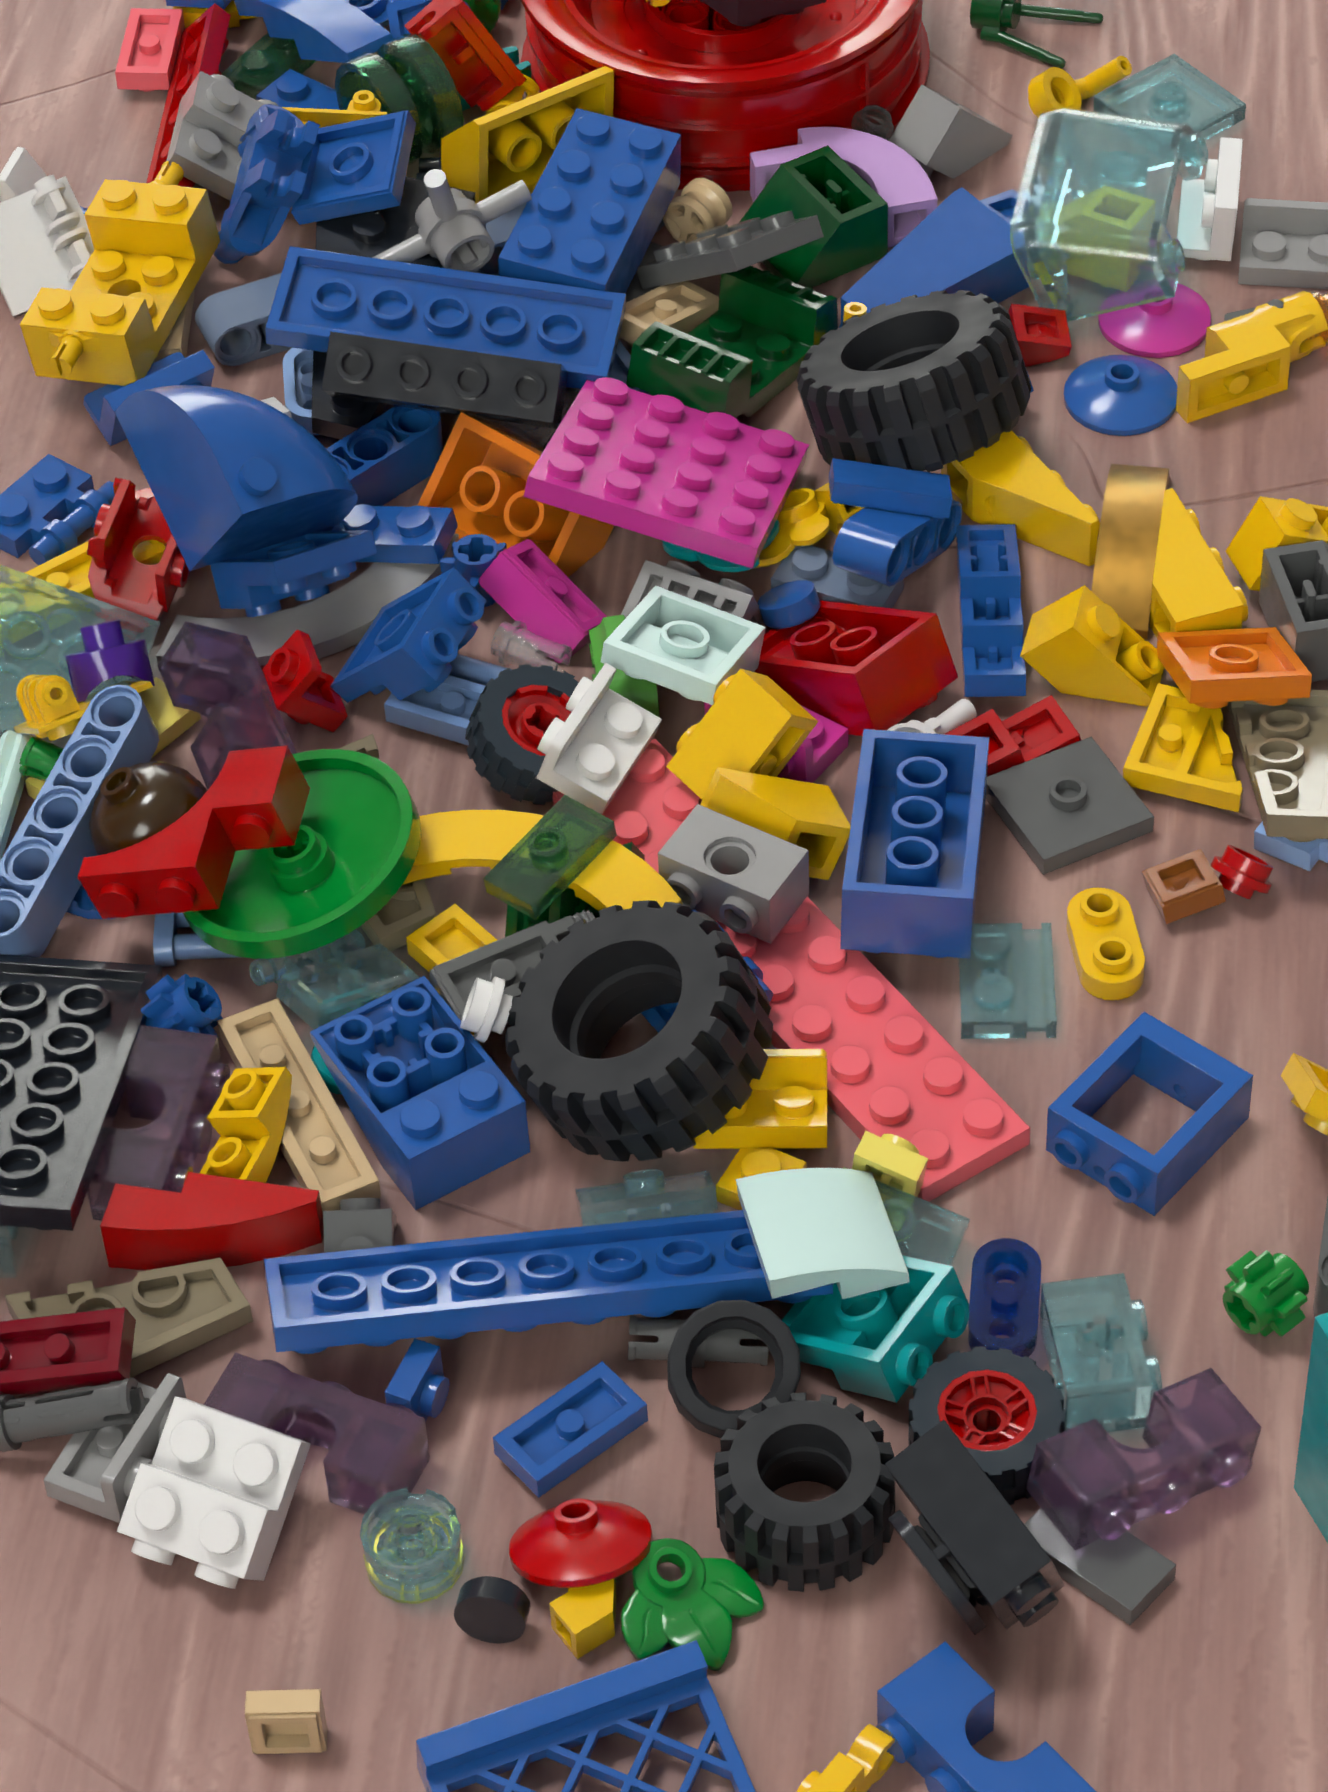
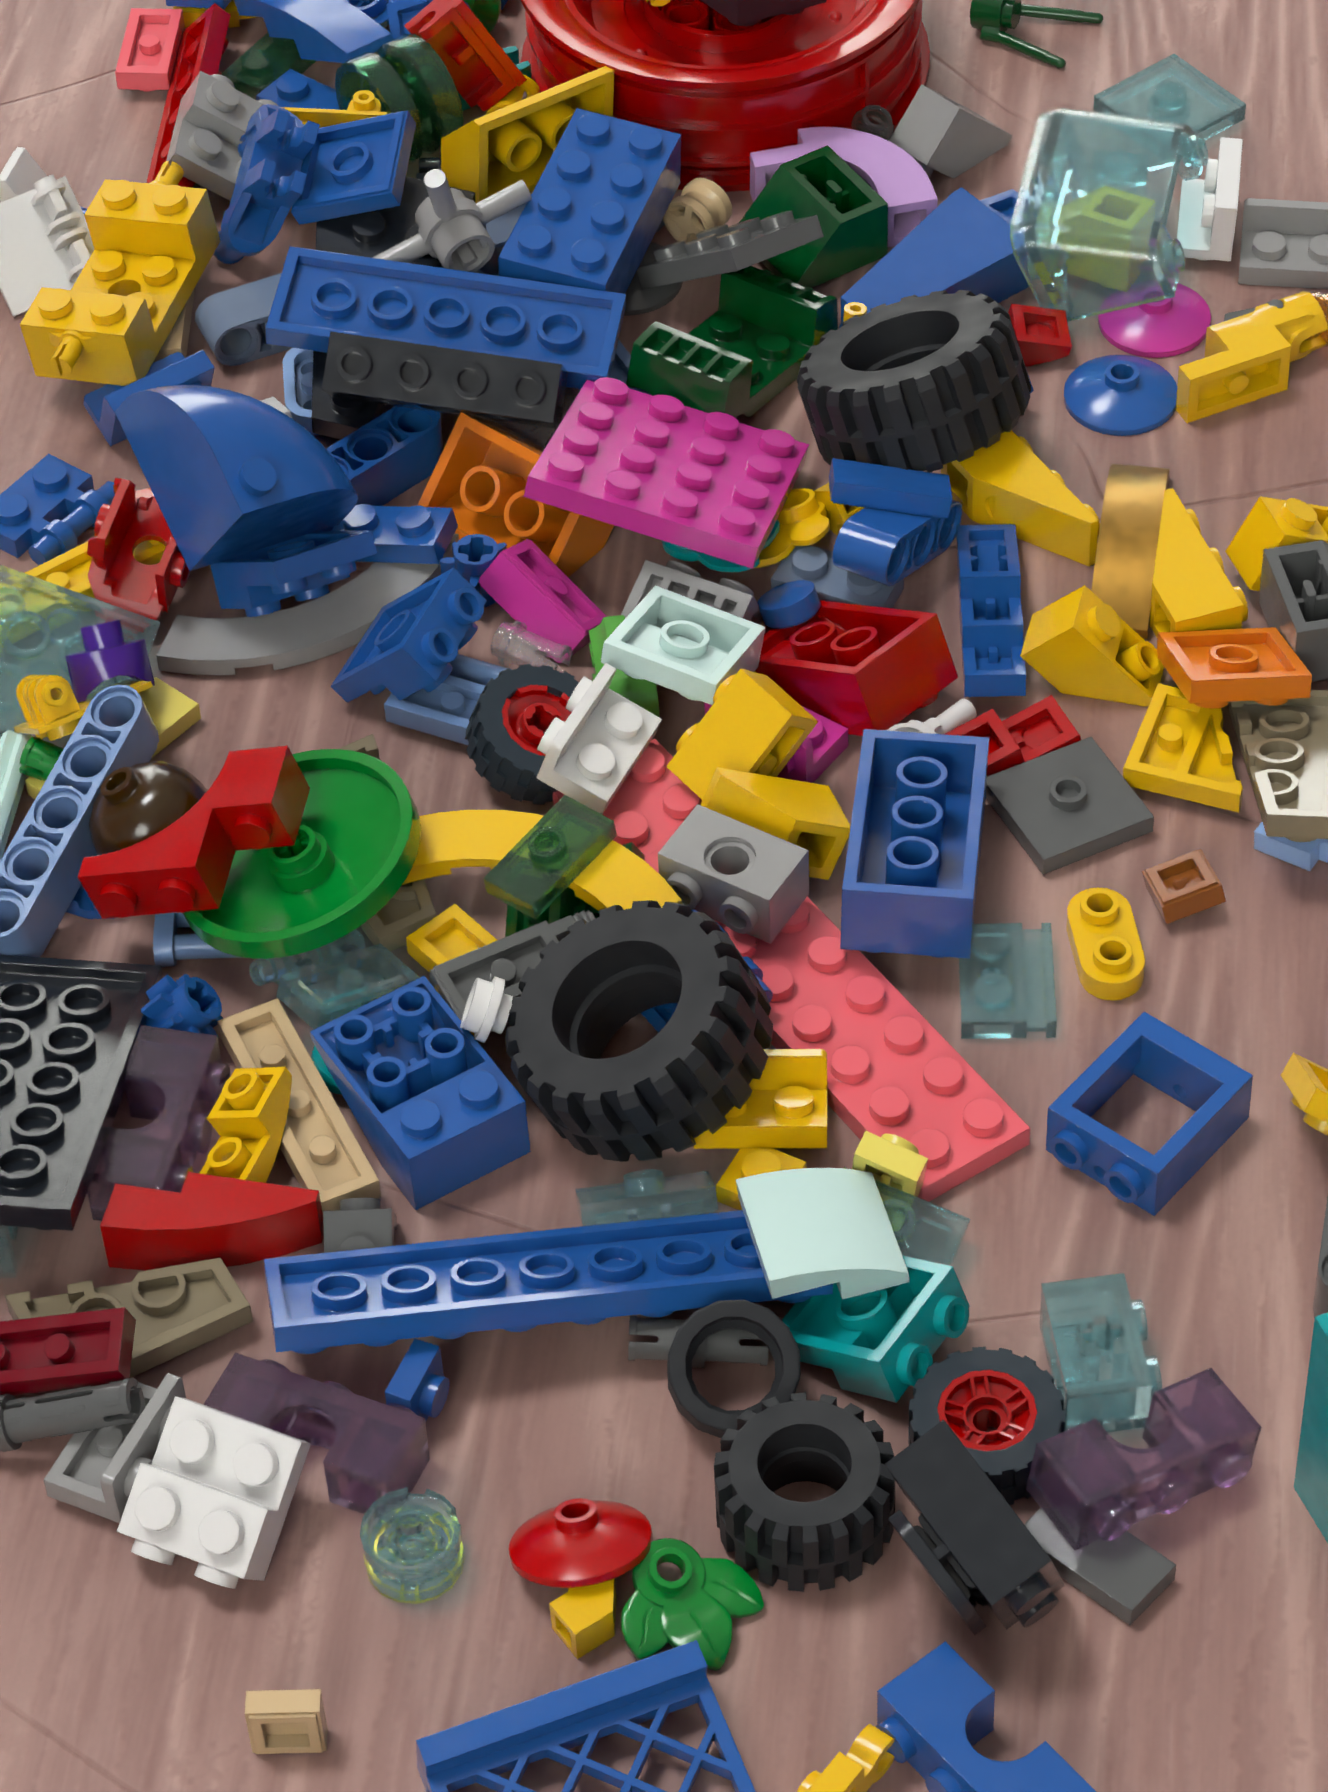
(223, 681): clear purple arch -> none
(301, 686): red bracket -> none
(492, 1609): black tile -> none
(570, 1429): blue plate -> none
(674, 305): tan plate -> none
(1005, 1306): clear blue plate -> none
(1058, 90): yellow plate -> none
(1242, 872): red plate -> none
(1265, 1293): green gear -> none

